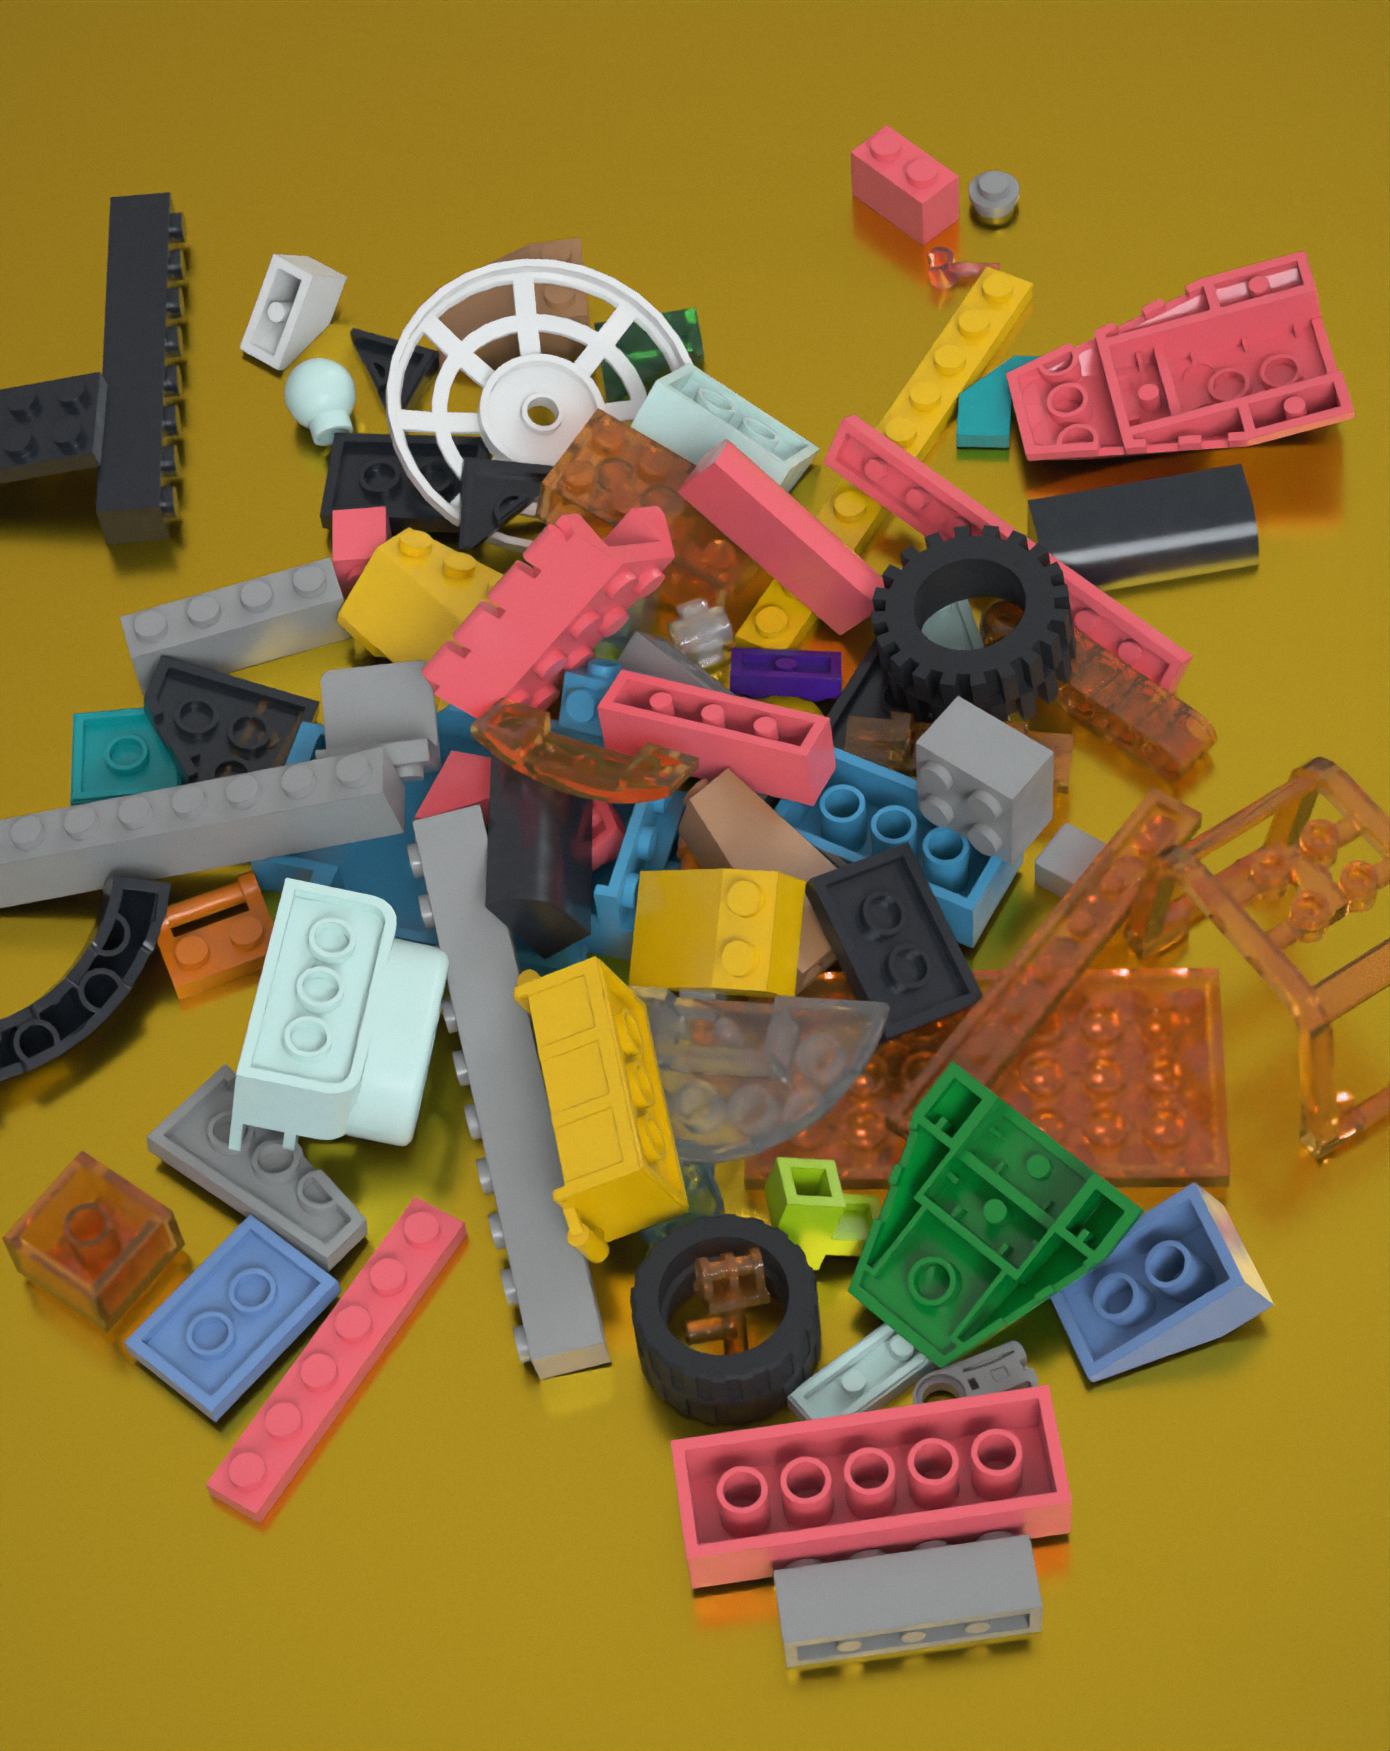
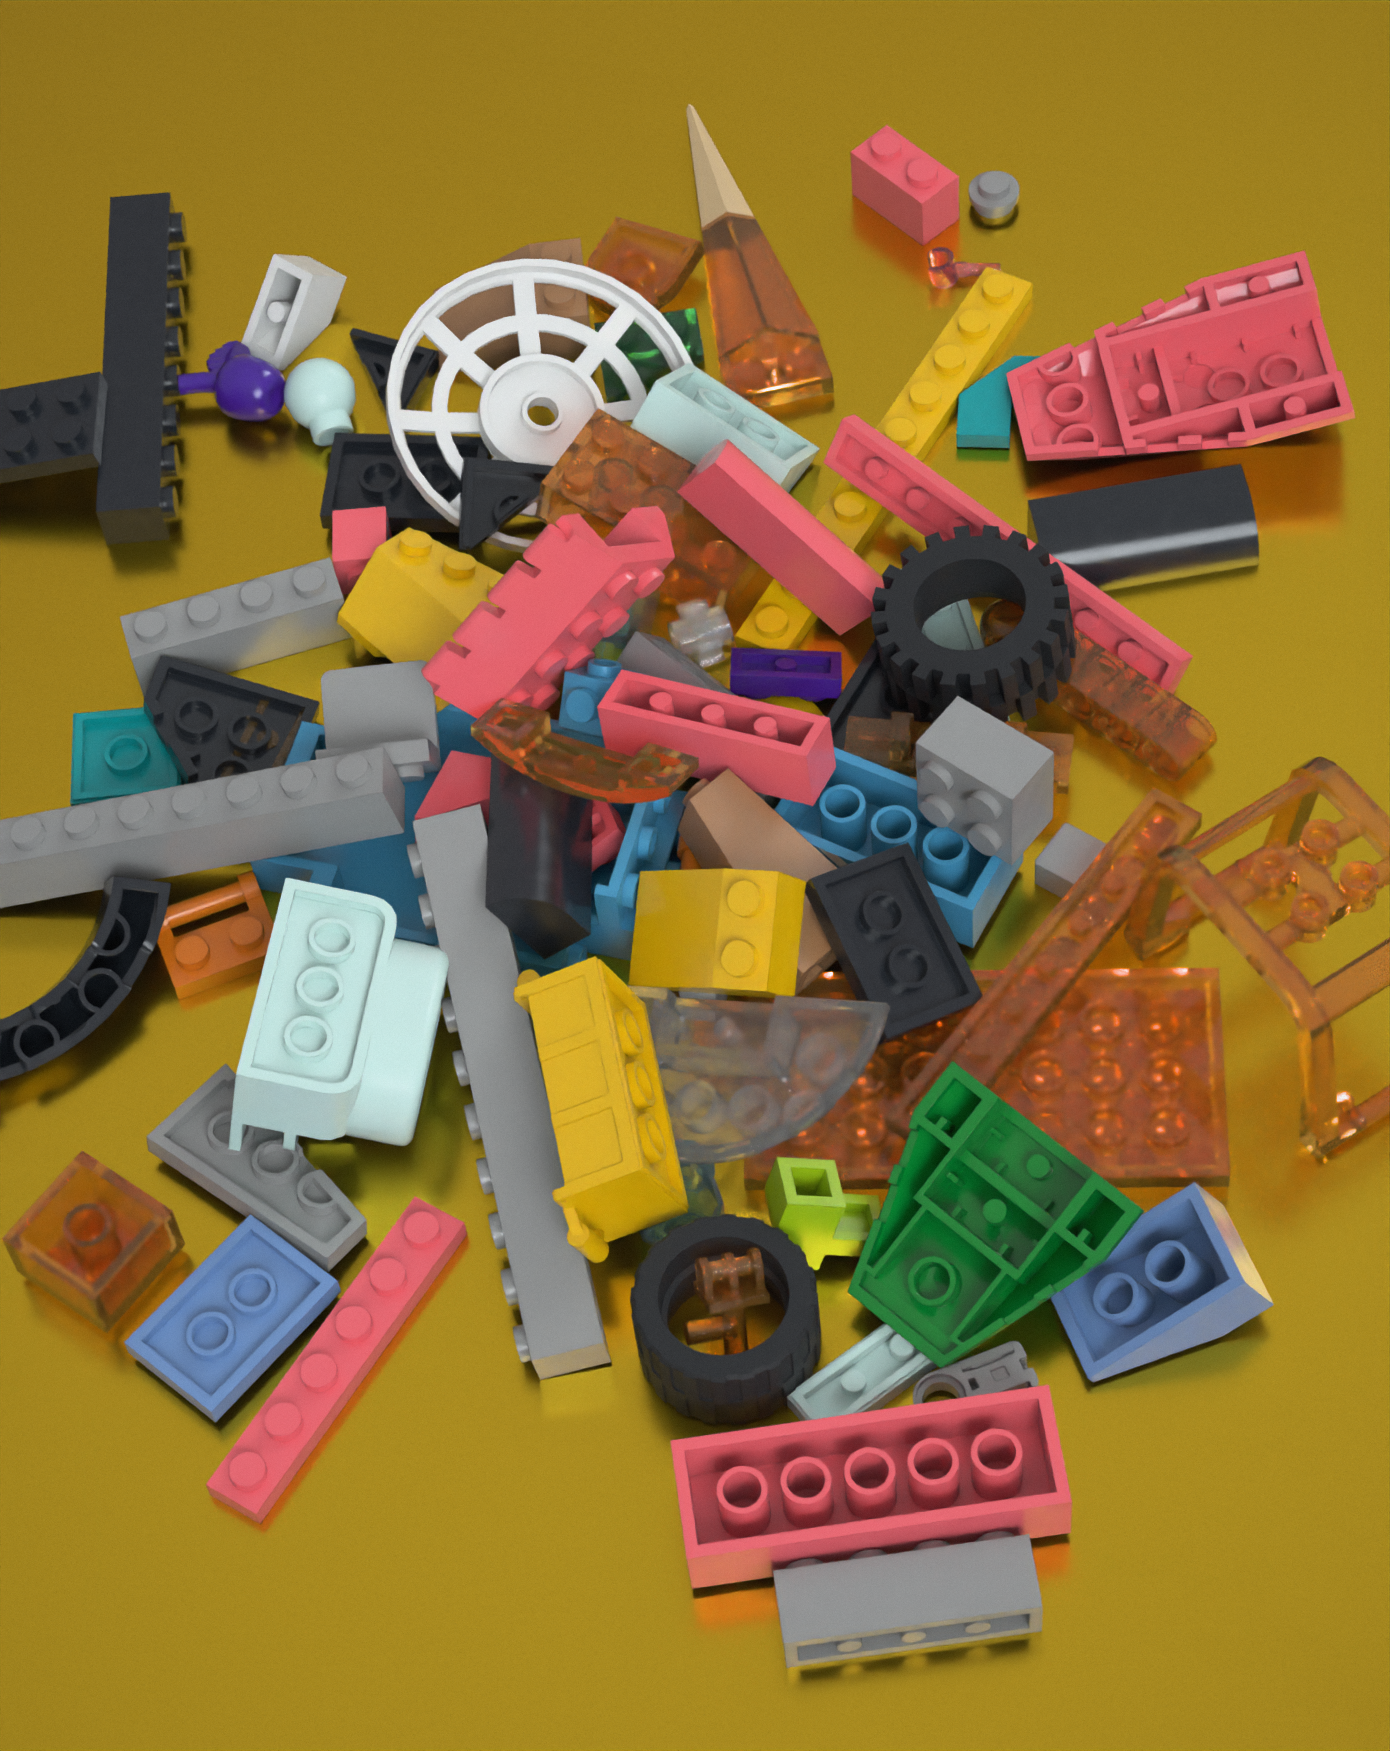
(241, 383): none -> dark purple piece
(646, 261): none -> clear orange tile
(761, 327): none -> clear orange plate

